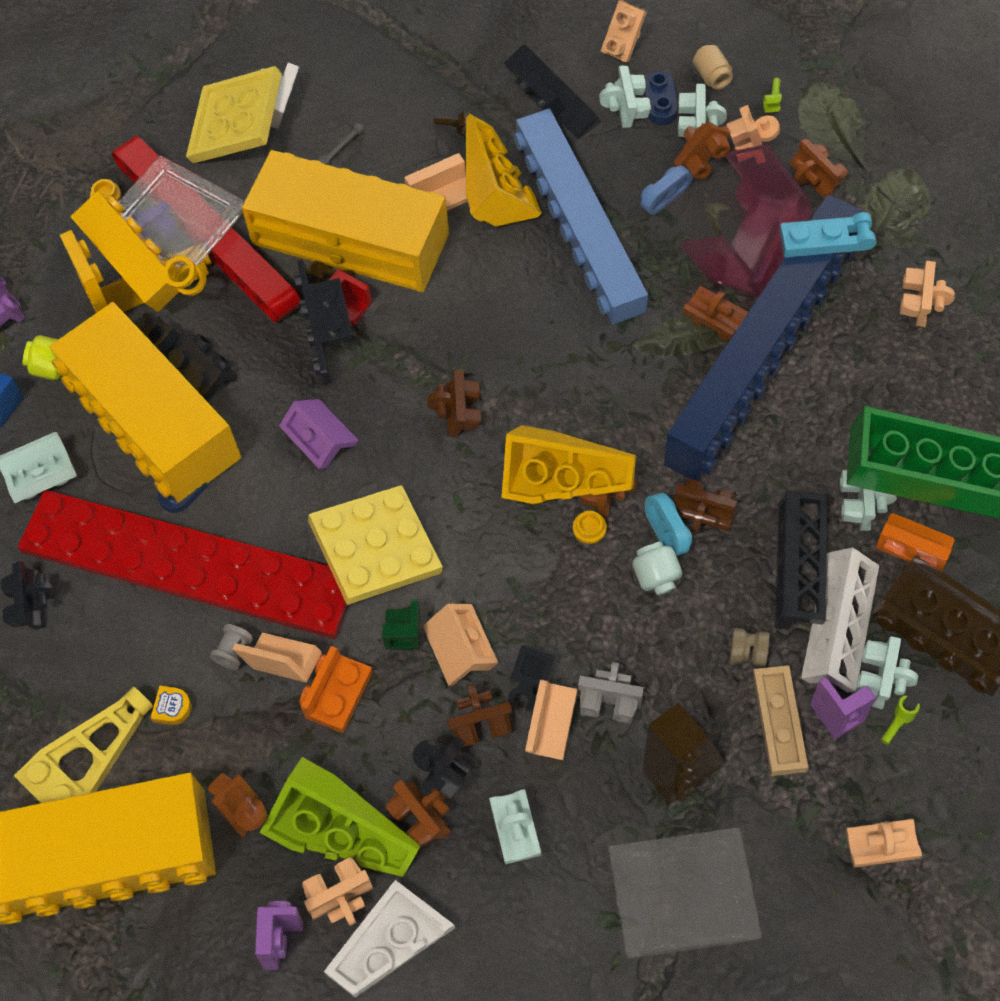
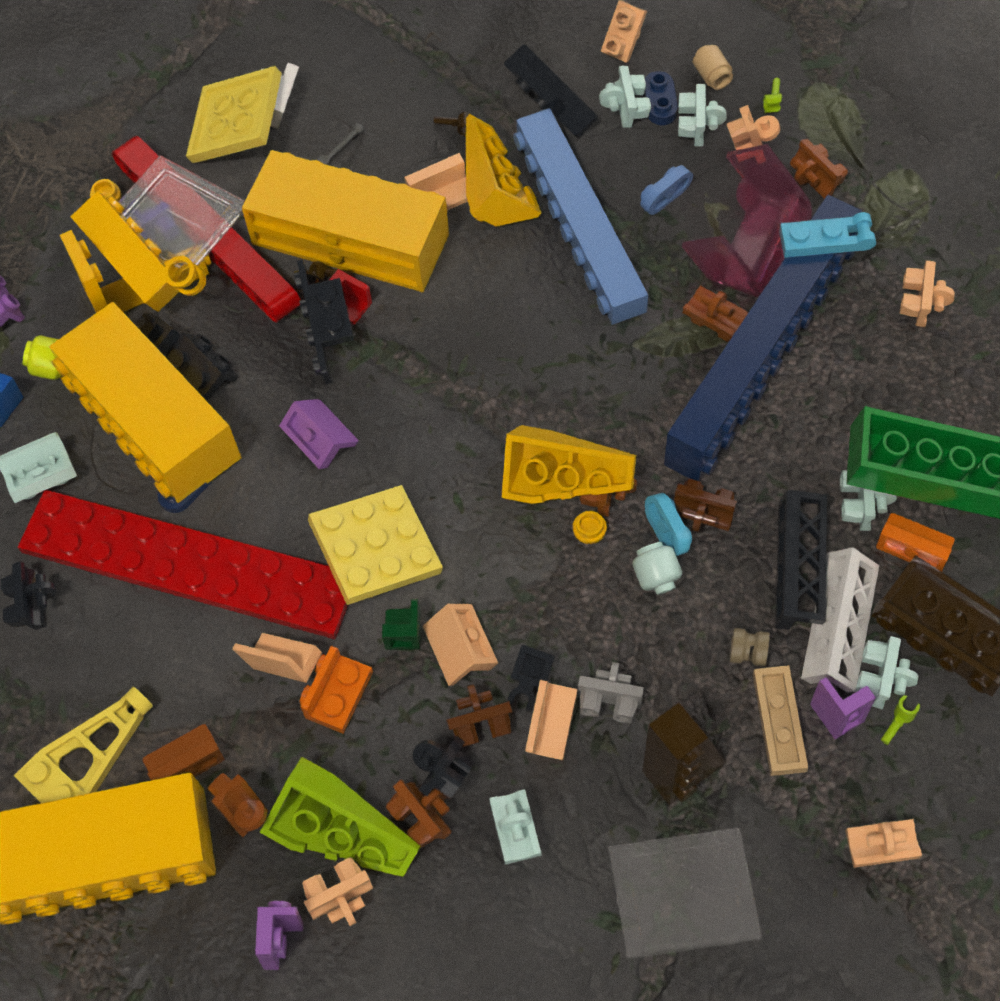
(171, 706): tile -> none
(189, 753): none -> dark orange panel
(224, 654): light grey bush -> none
(386, 939): white wing -> none
(450, 403): reddish brown hips -> none
(700, 146): dark orange hips -> none

